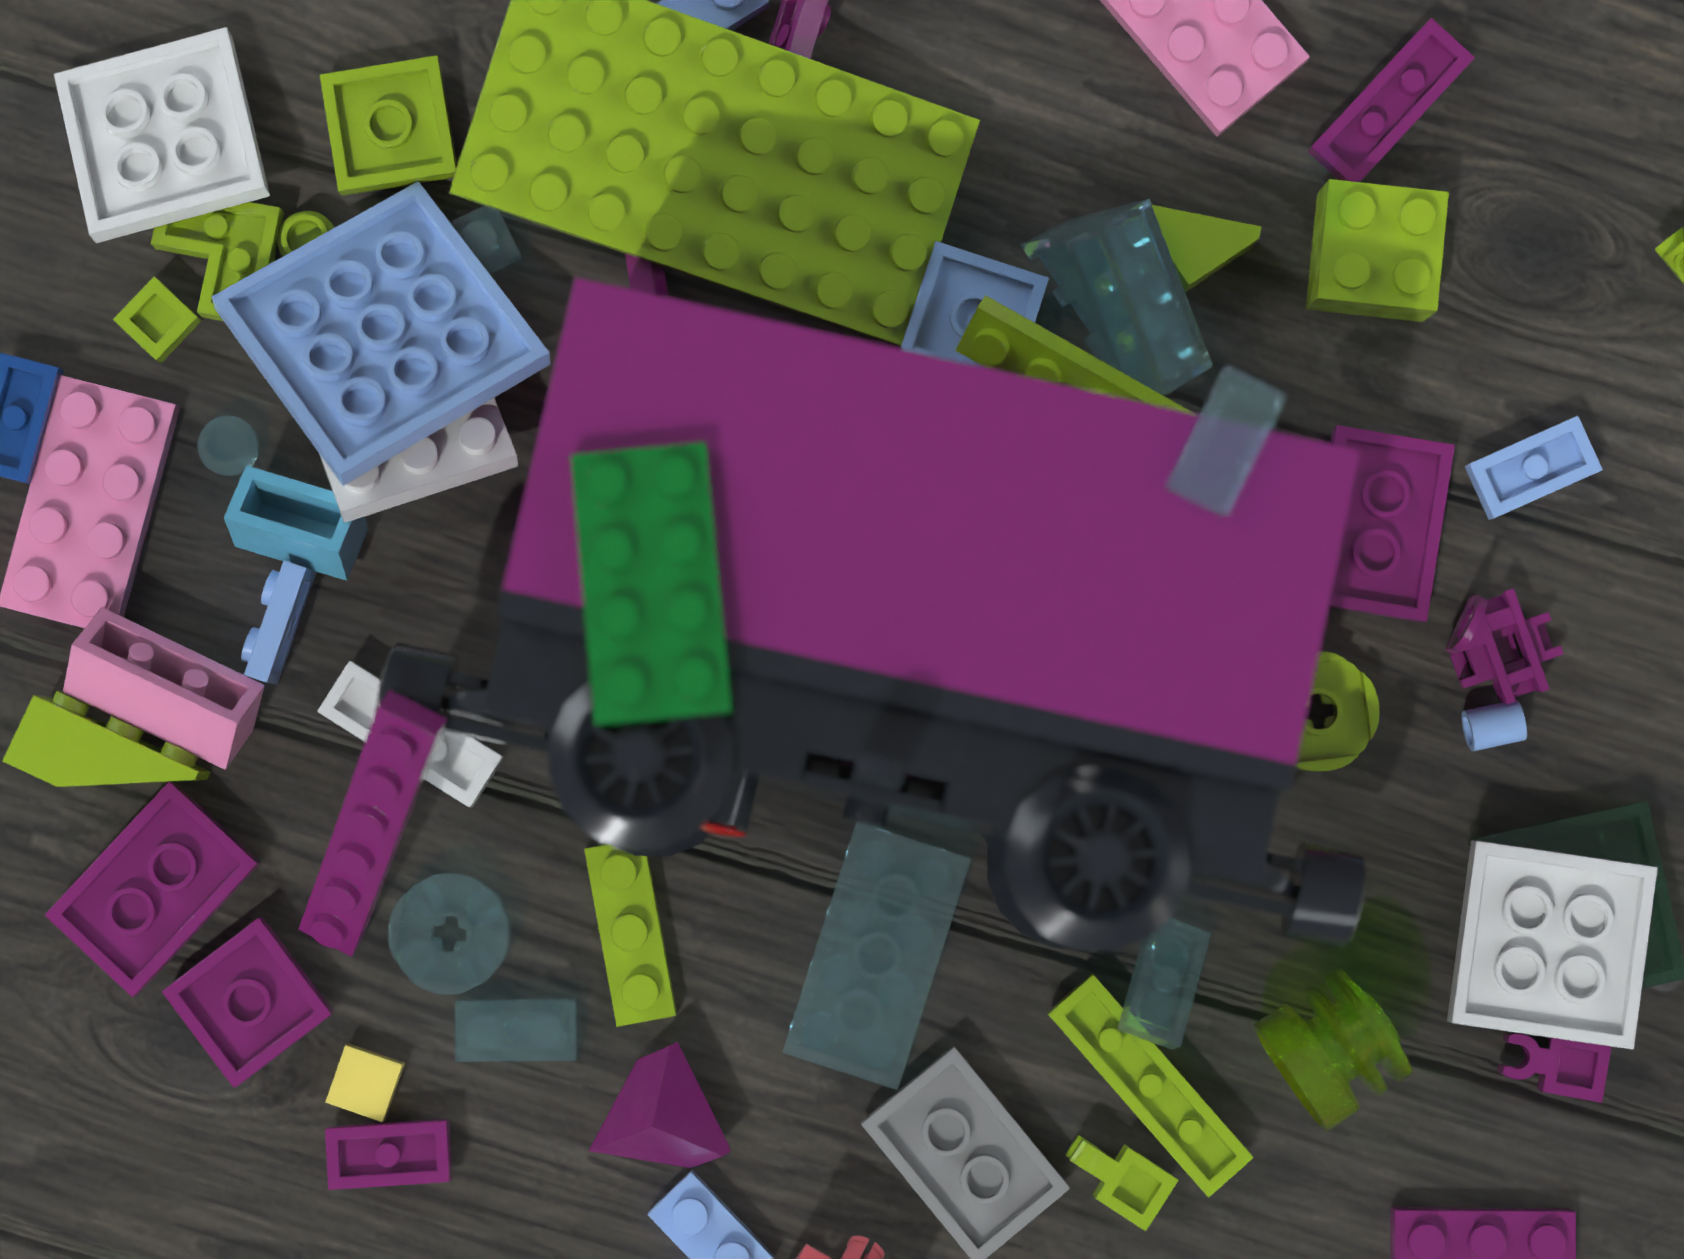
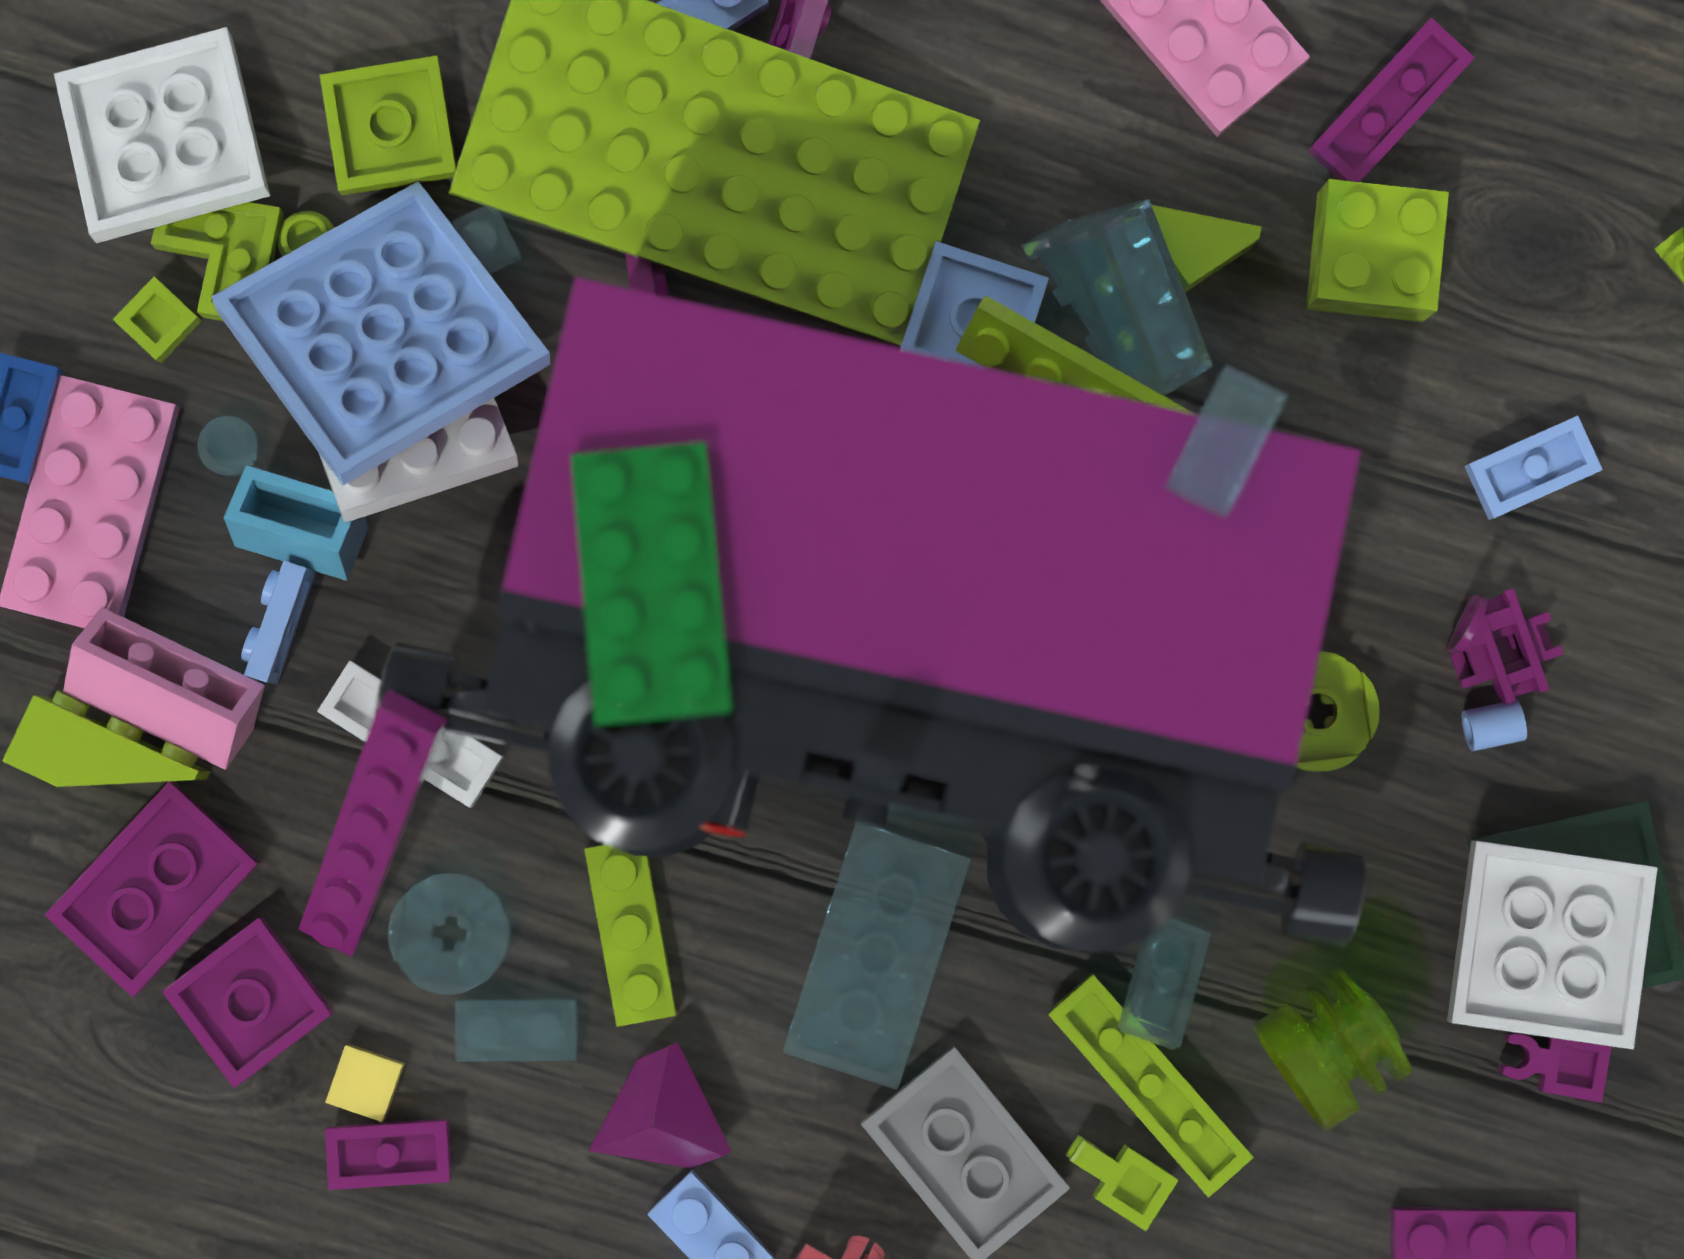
(1391, 524): magenta plate -> none

